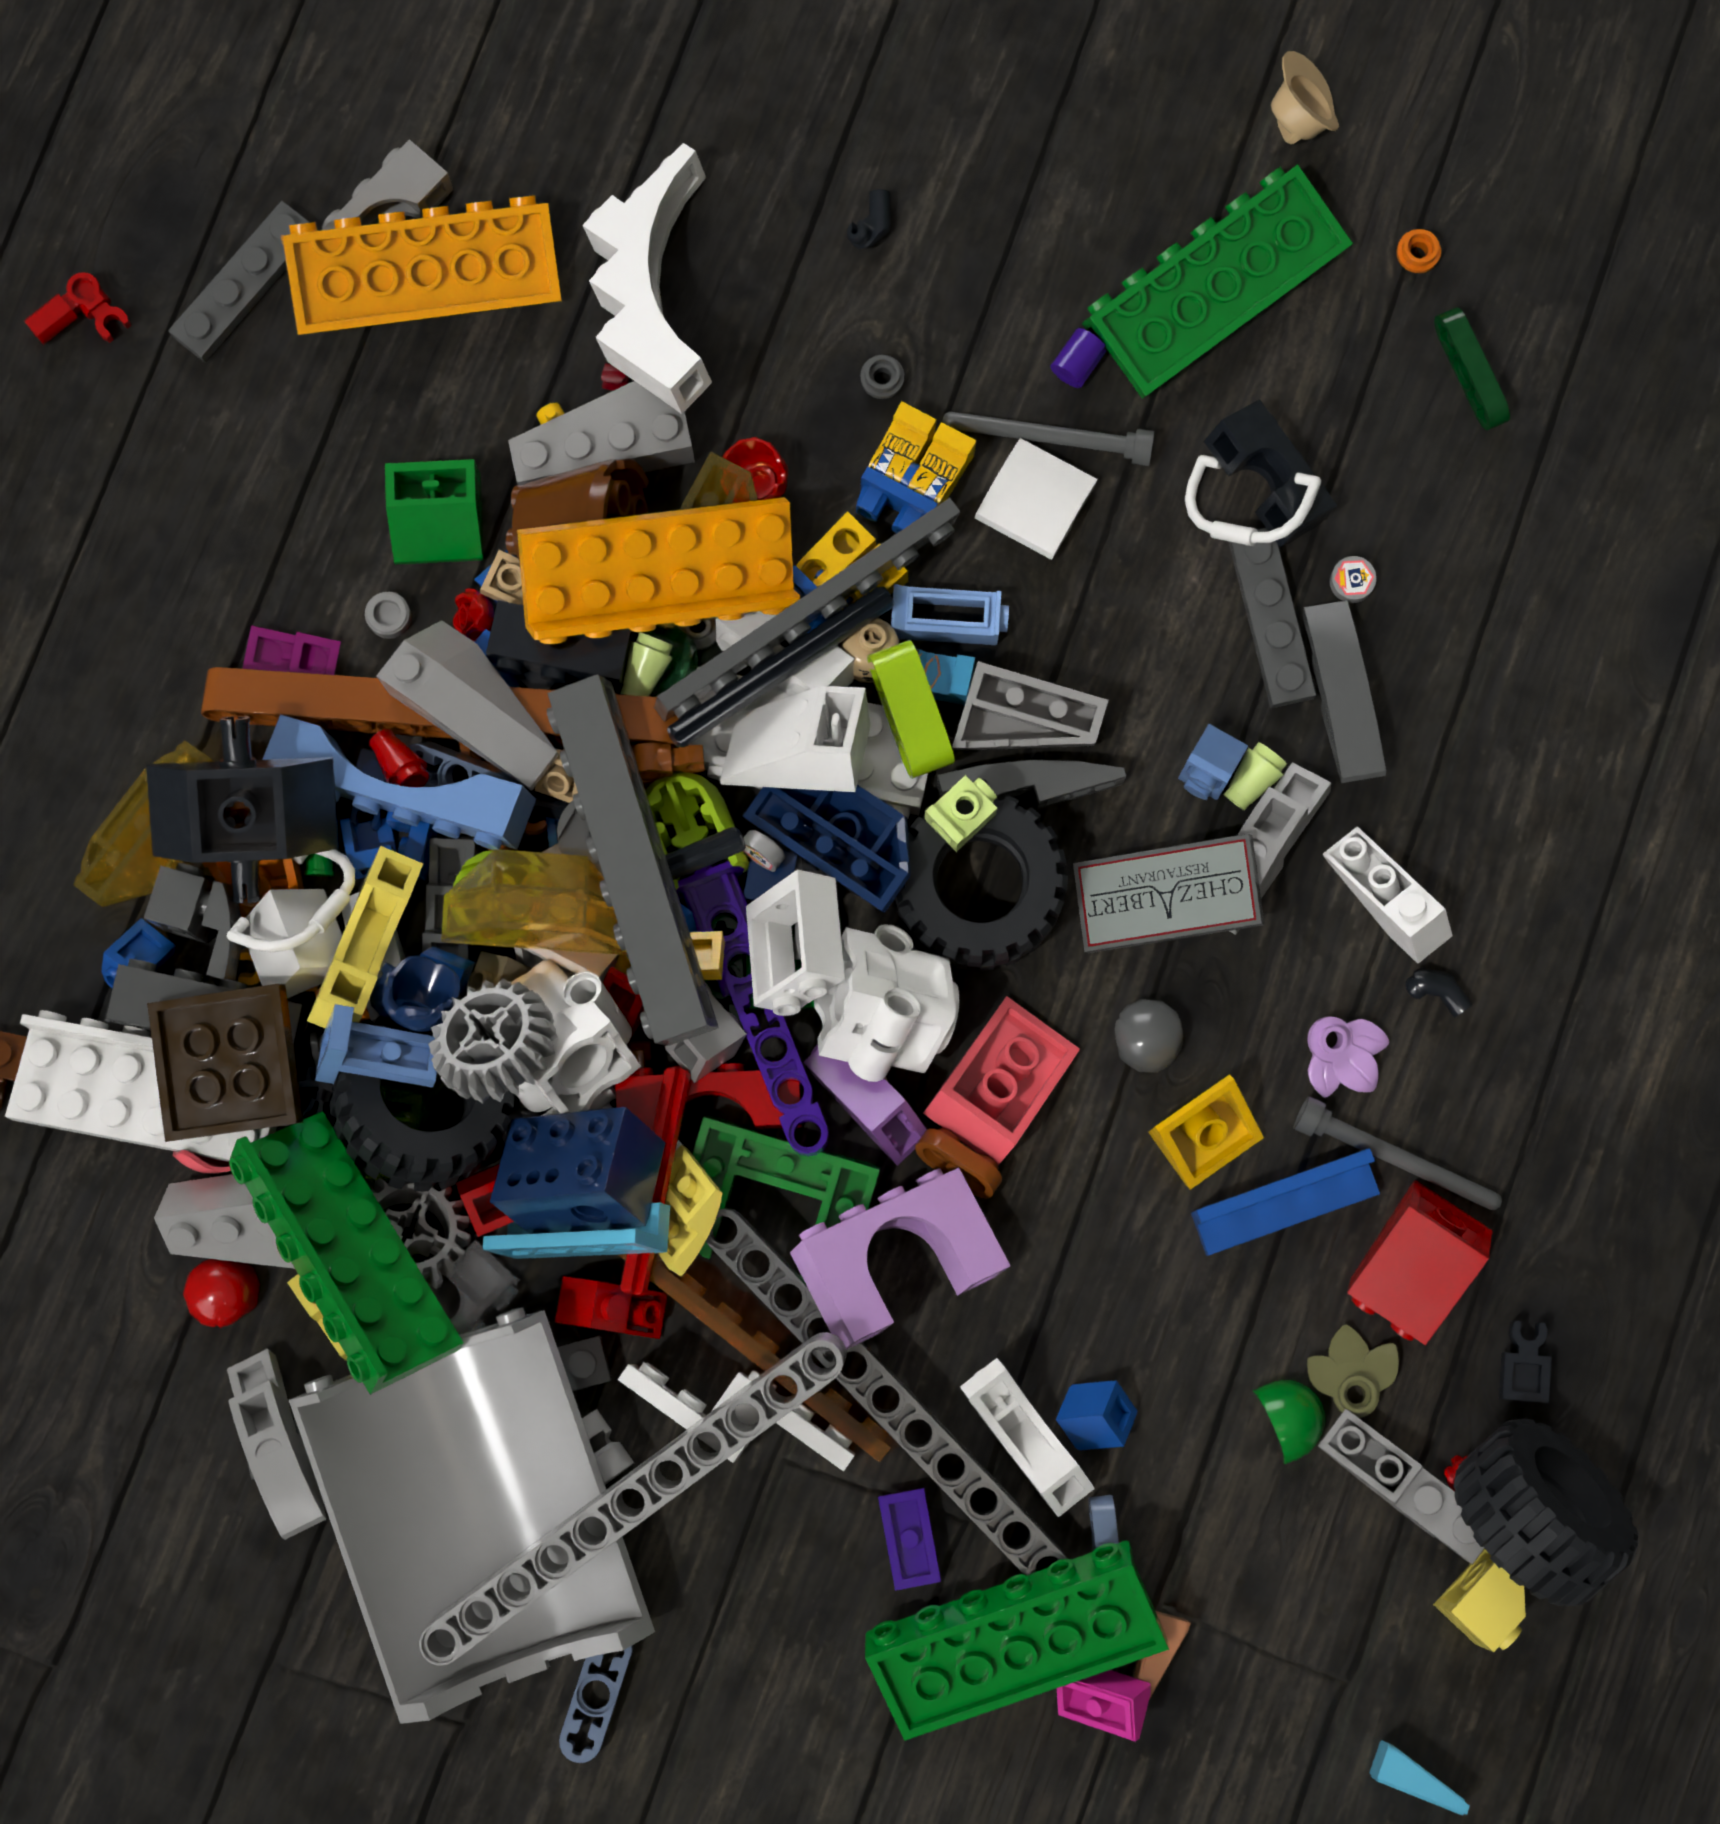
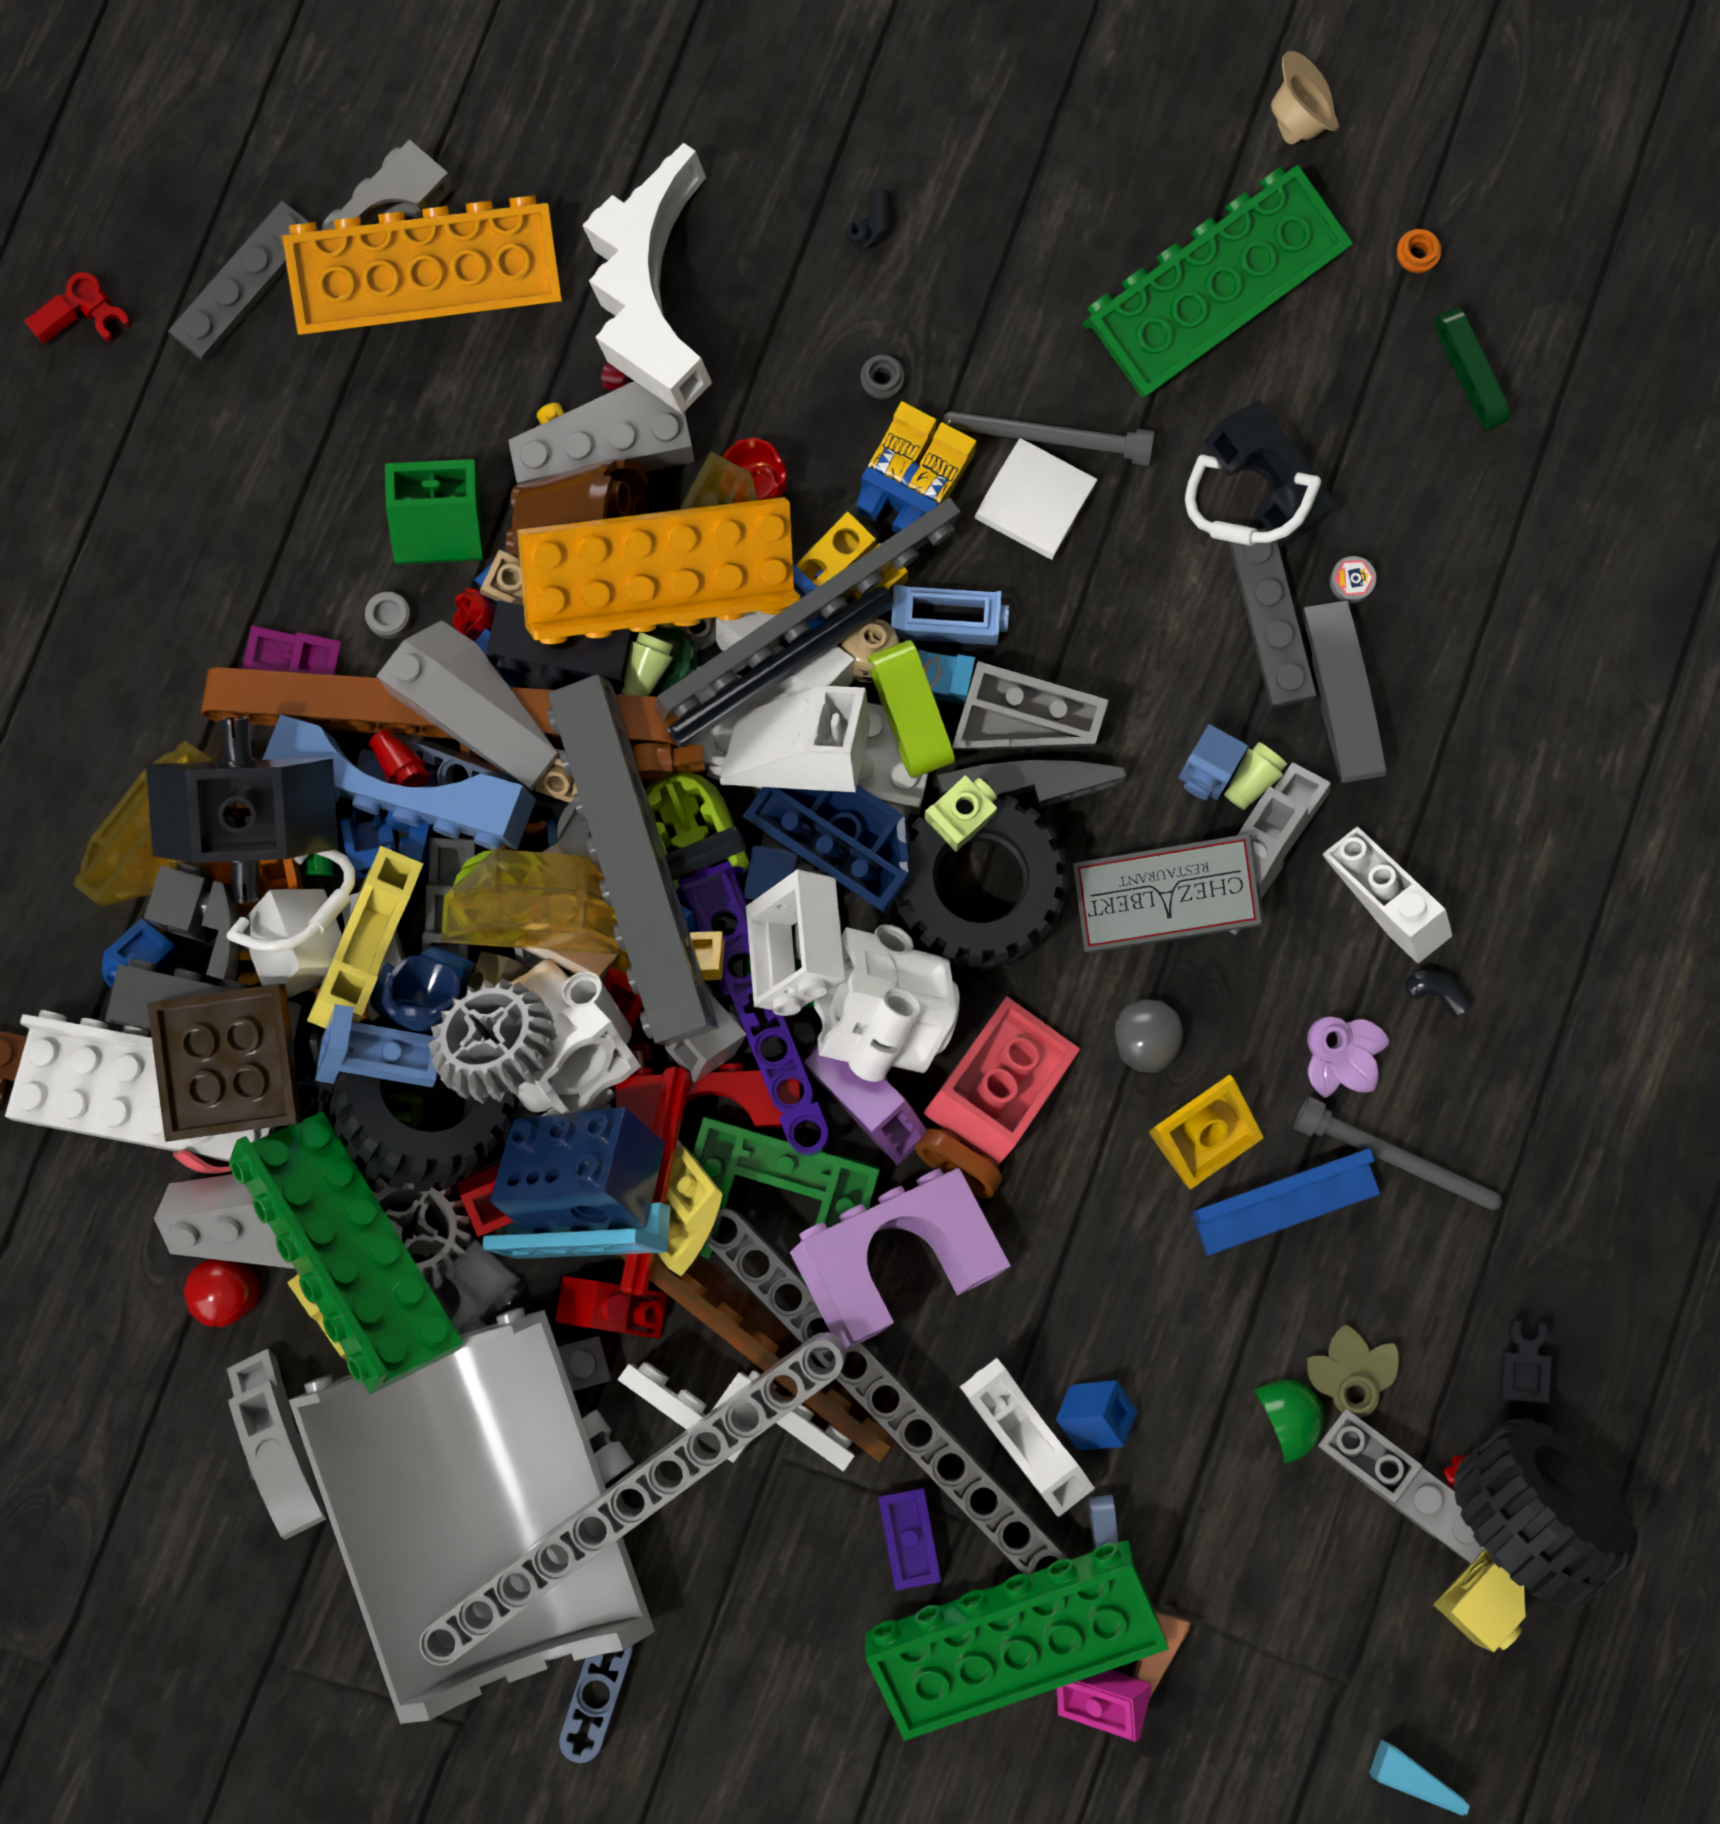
(763, 850): light grey tile -> none
(1078, 358): dark purple piece -> none
(1420, 1264): red slope -> none

